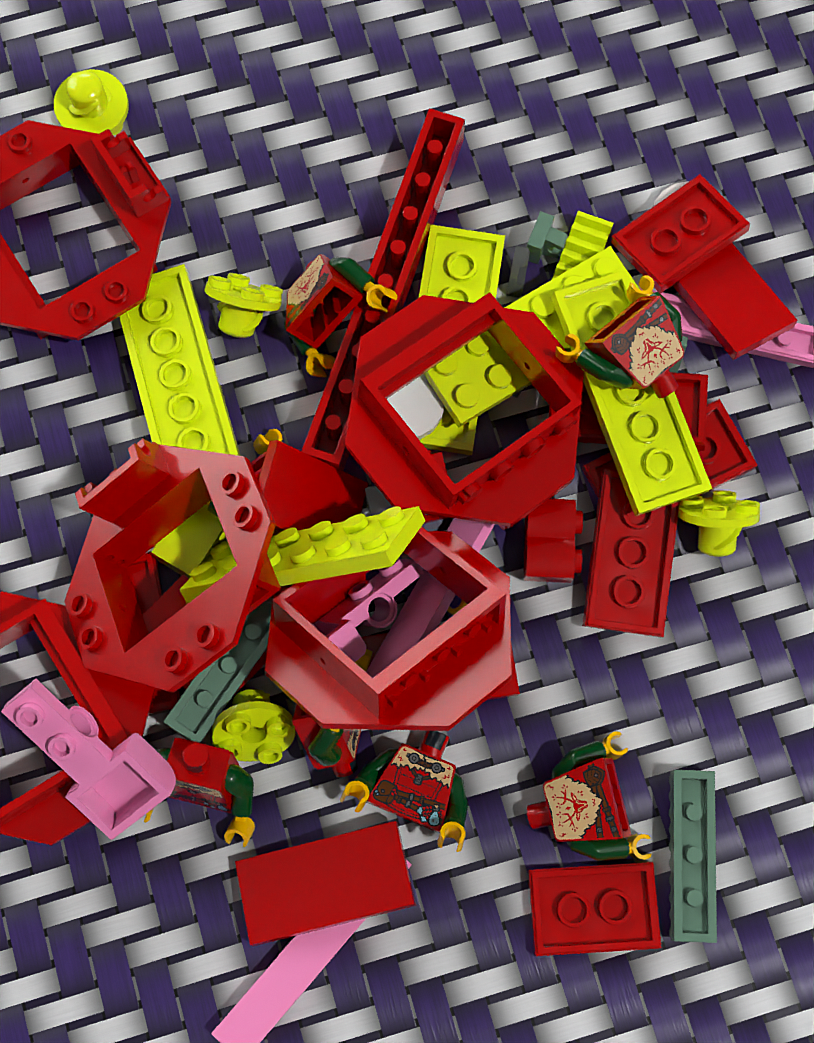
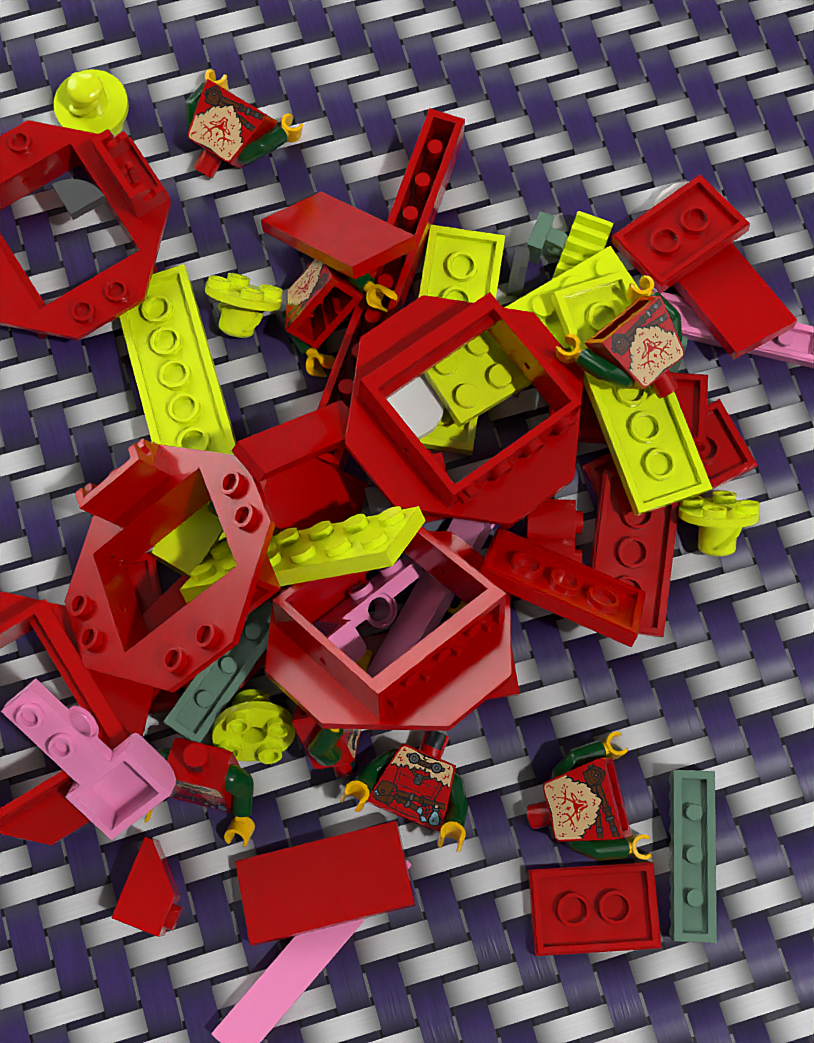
(78, 196): none -> dark grey tile
(150, 893): none -> red slope
(231, 127): none -> torso
(293, 441): none -> red tile
(339, 234): none -> red tile
(564, 586): none -> red tile

